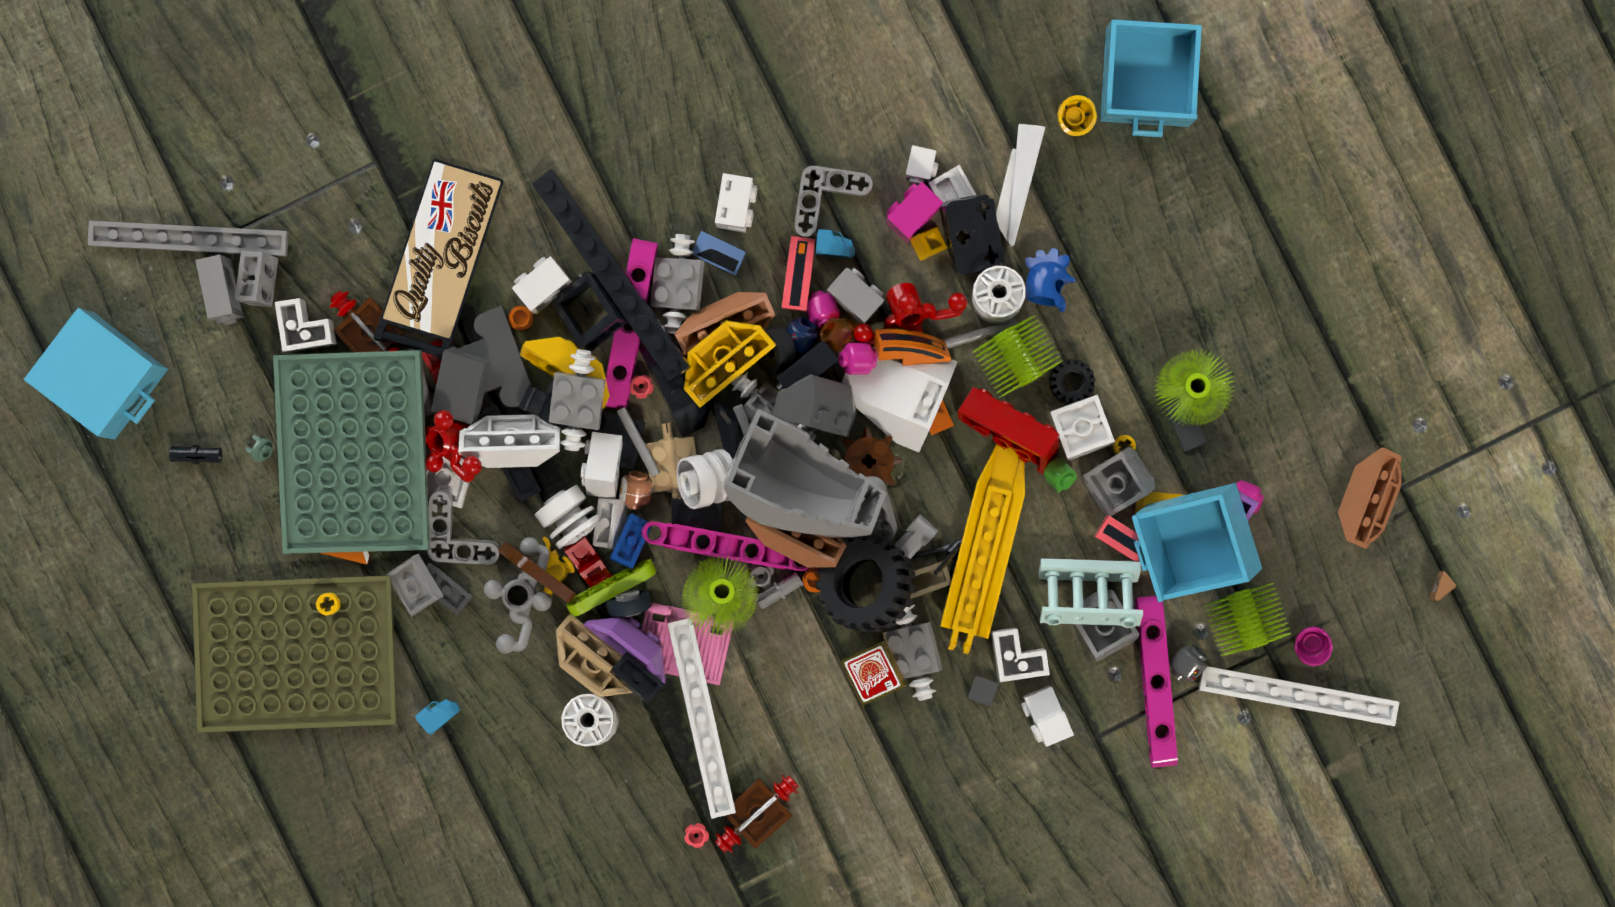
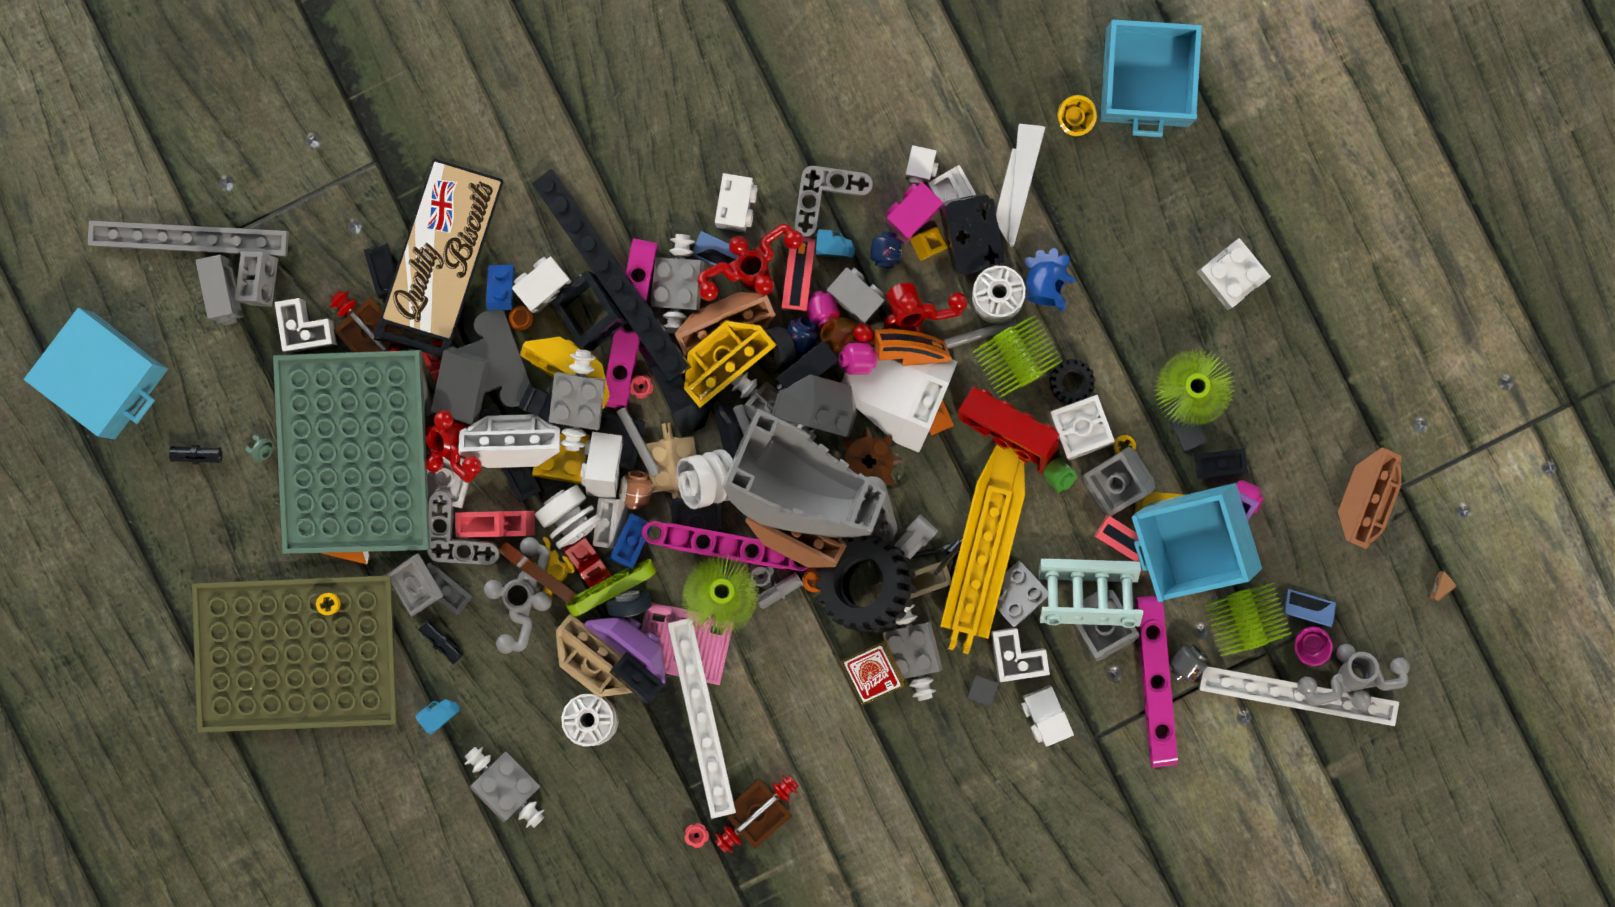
(381, 268): none -> black tile
(441, 641): none -> black pin
(495, 524): none -> coral slope
(500, 287): none -> blue plate
(504, 787): none -> light grey plate
(564, 465): none -> yellow plate
(760, 255): none -> red wheel
(886, 250): none -> dark blue head
(1020, 594): none -> light grey hinge
(1221, 463): none -> black plate
(1233, 274): none -> white piece
(1309, 608): none -> medium blue slope
(1347, 681): none -> light grey wheel

